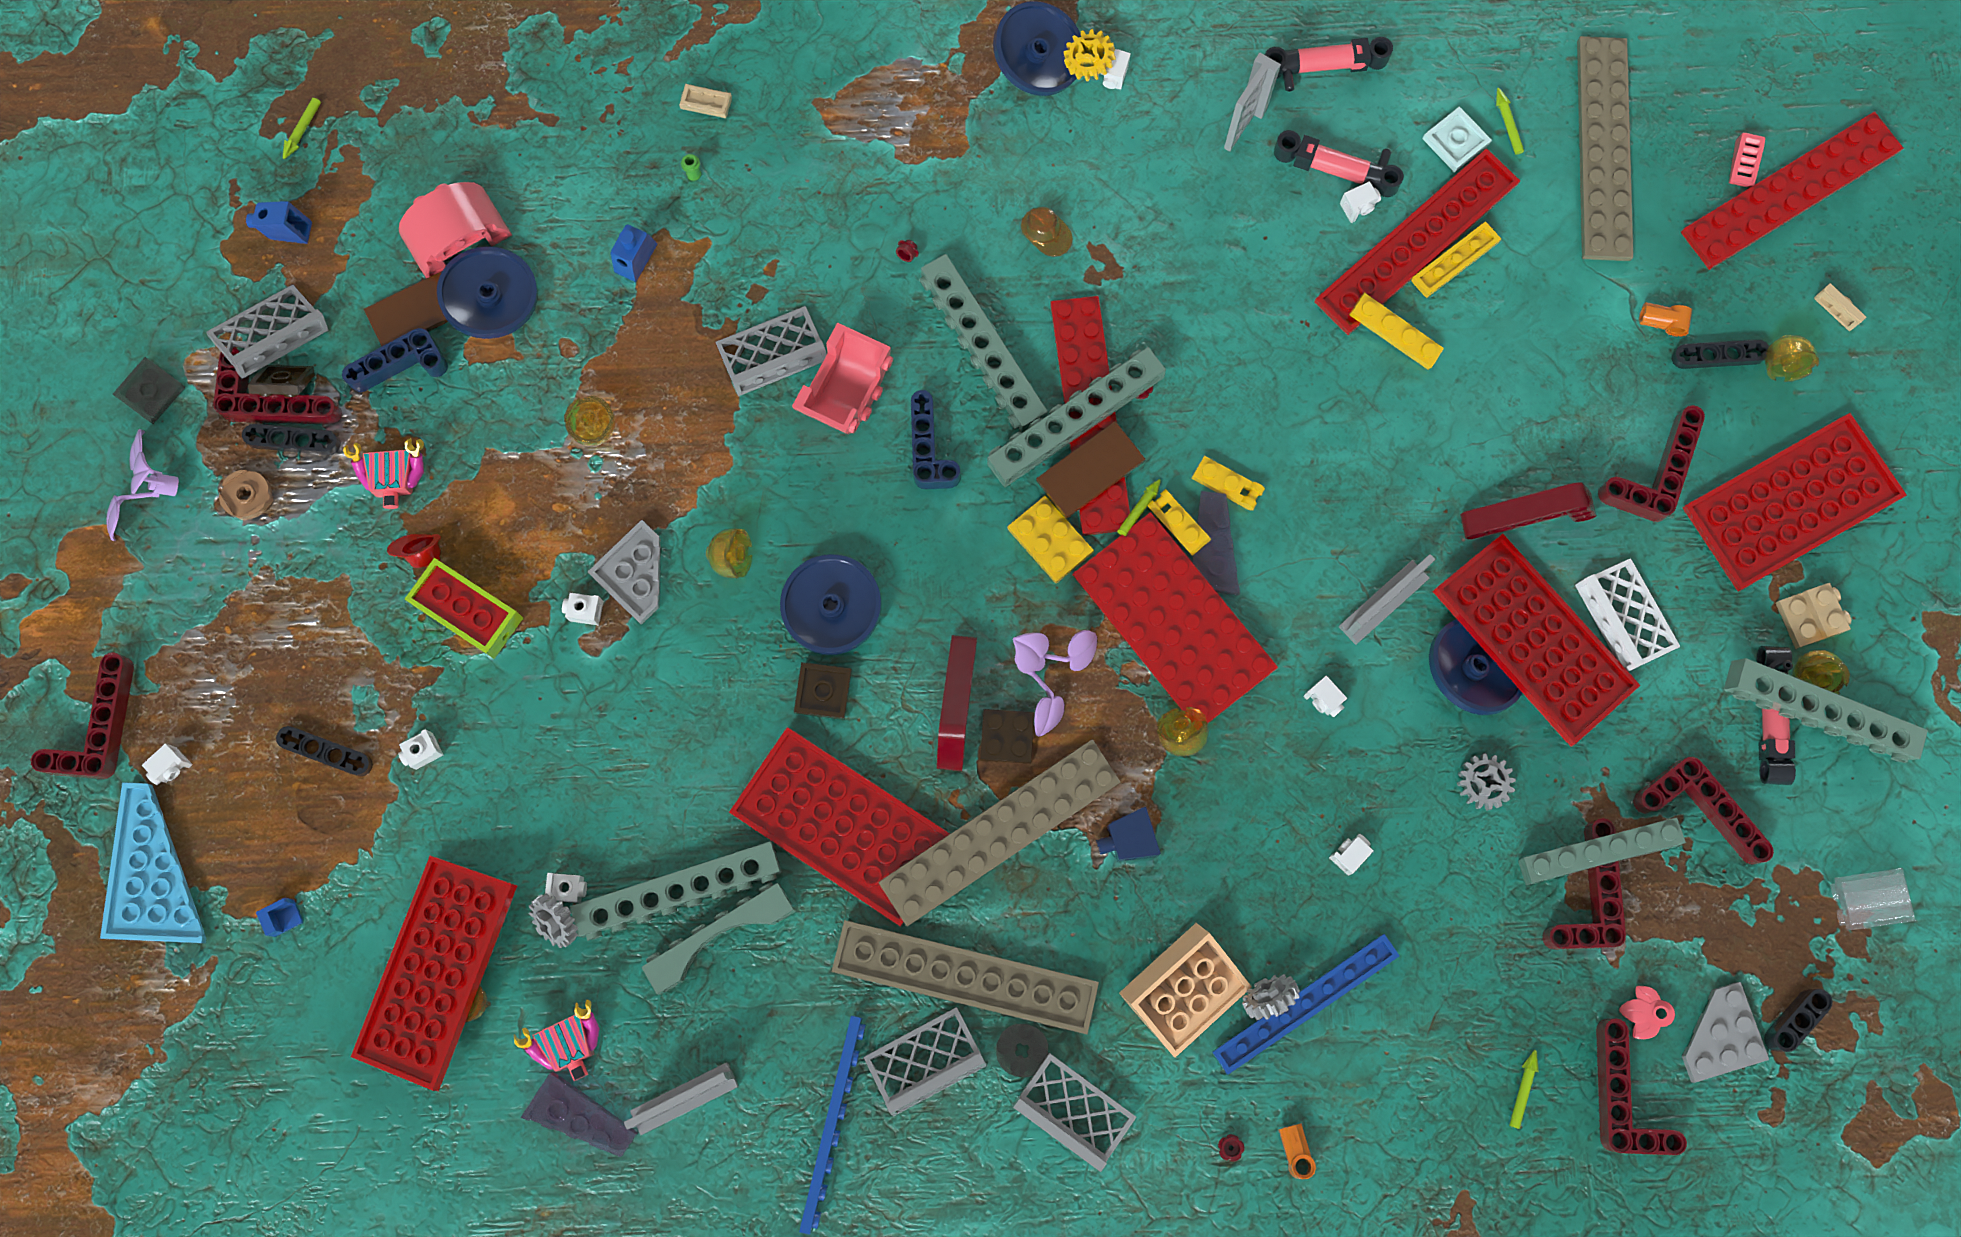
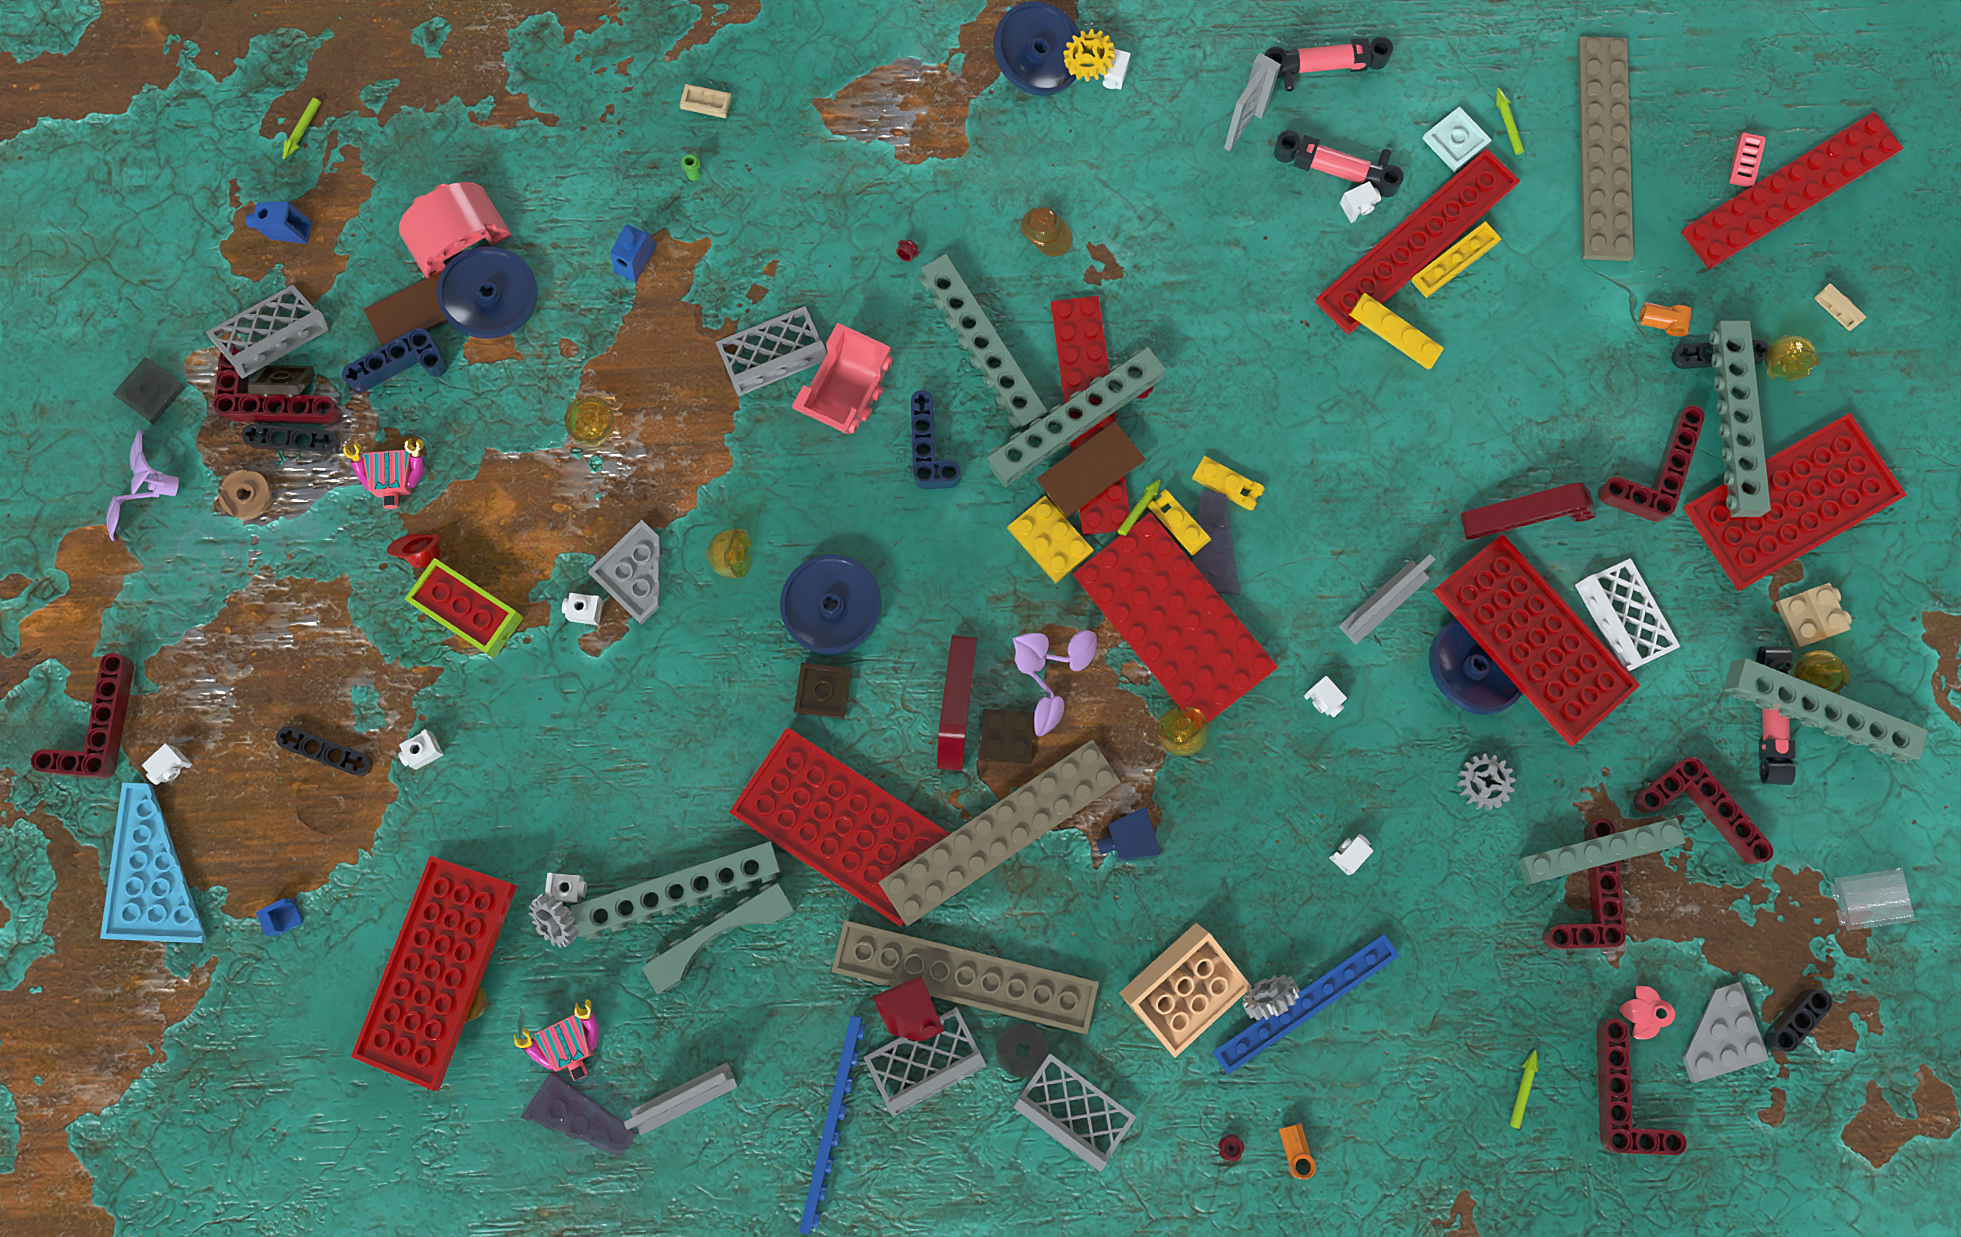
(909, 1010): none -> dark red slope
(1739, 337): none -> sand green brick

